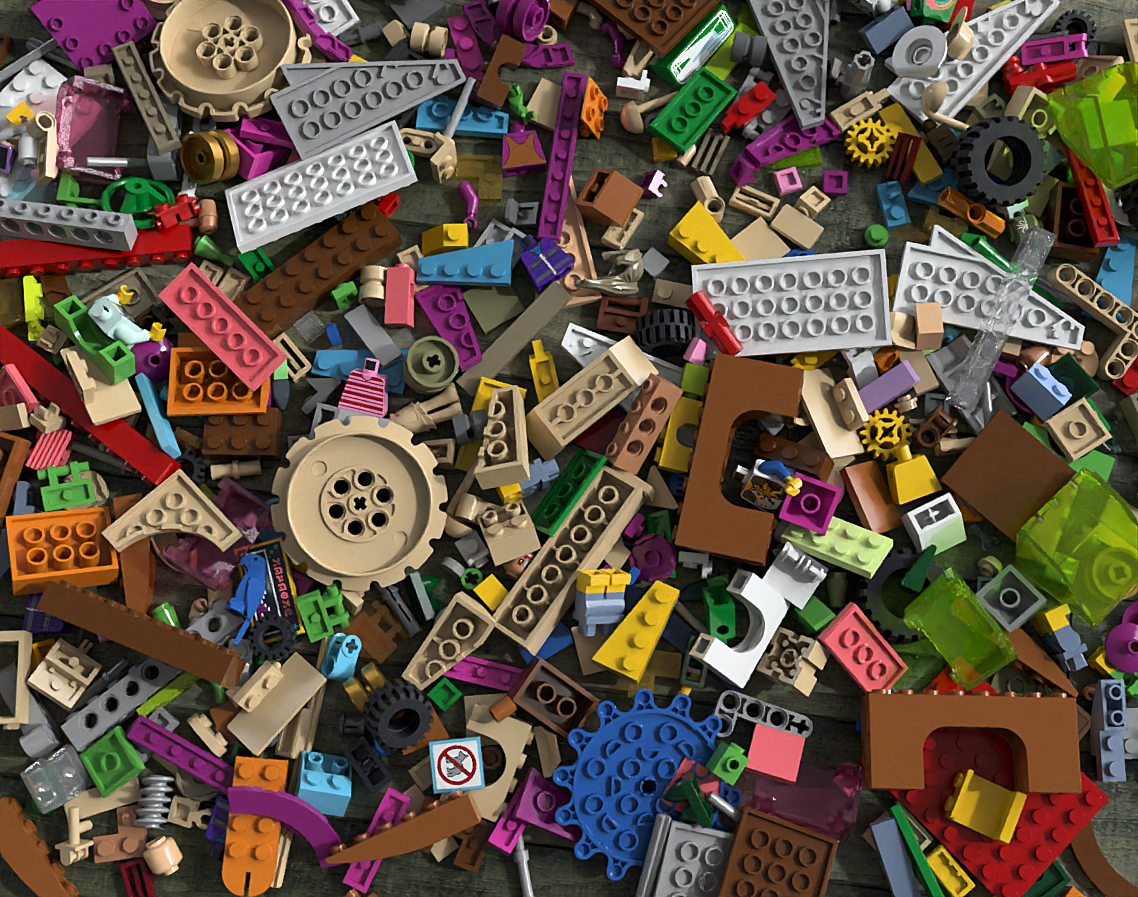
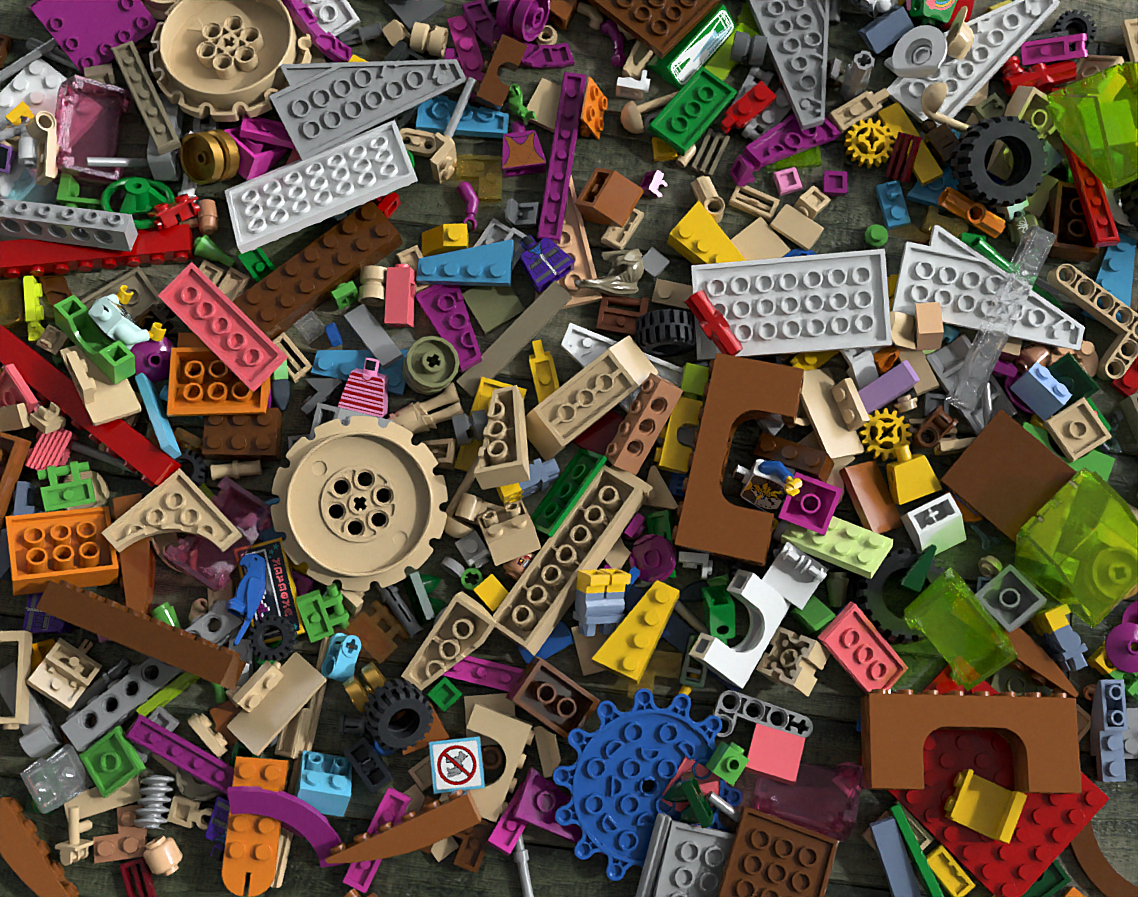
(502, 709): dark orange hinge -> none
(697, 352): bright pink tile -> none

